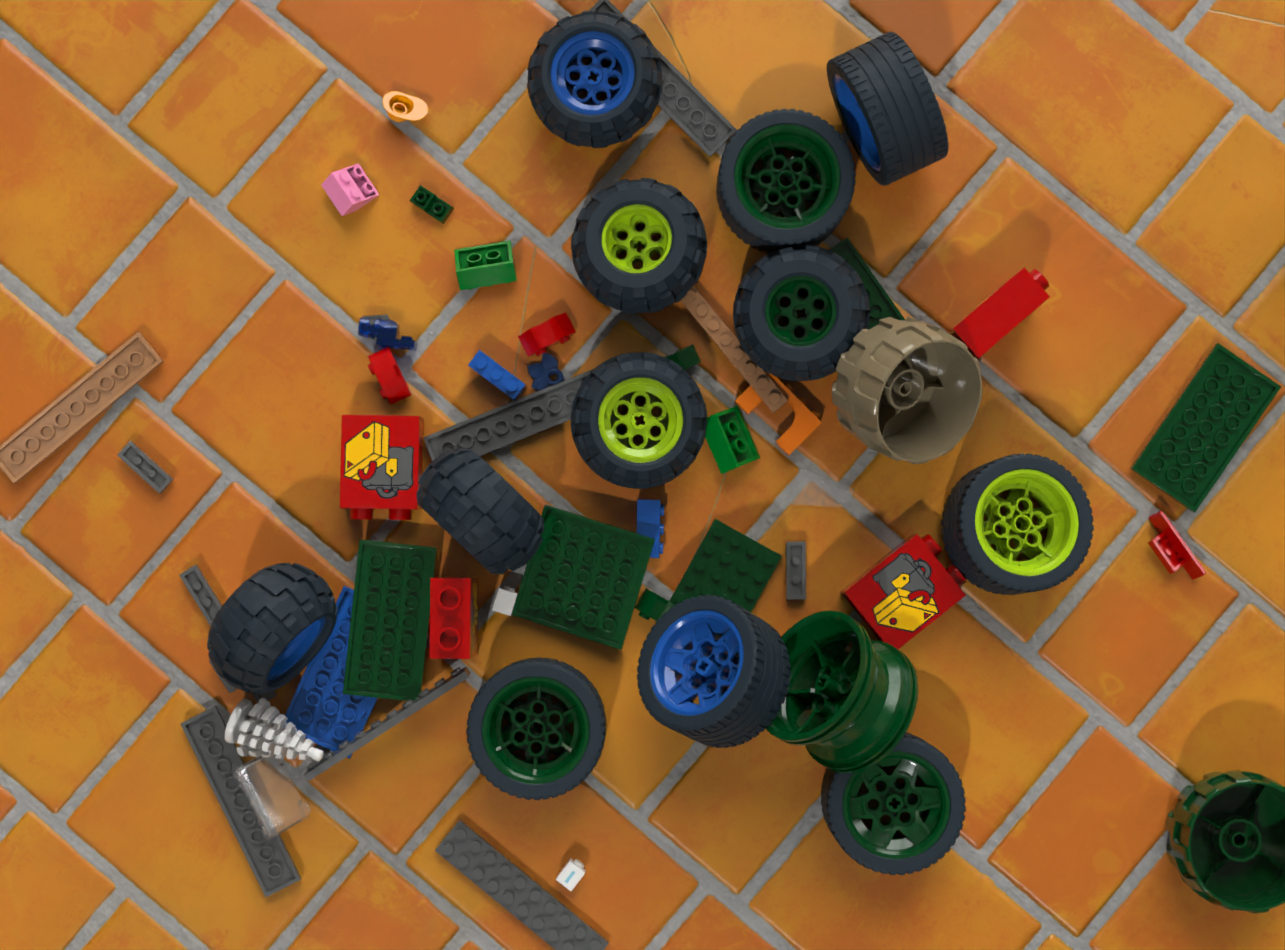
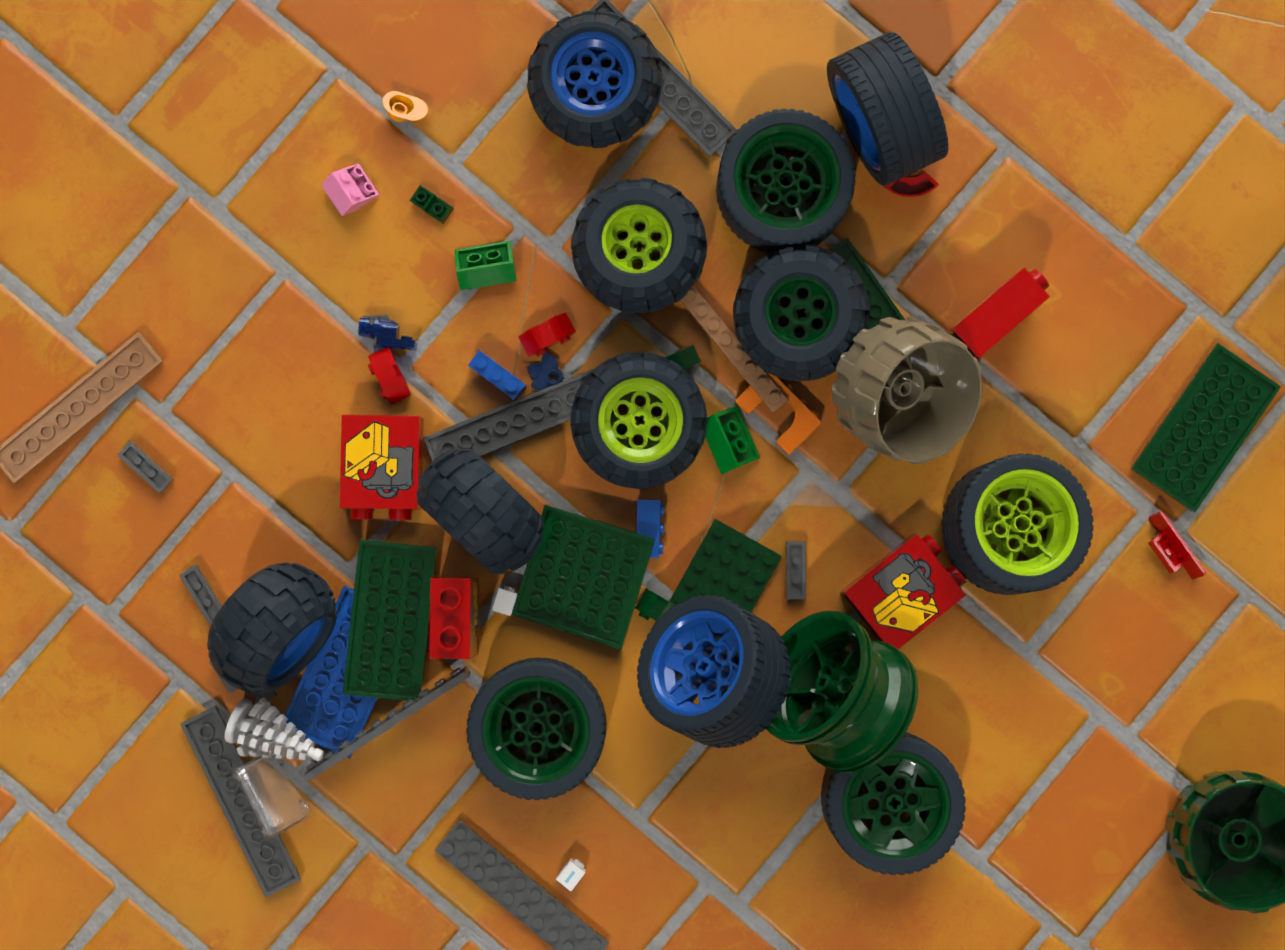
(913, 185): none -> red brick

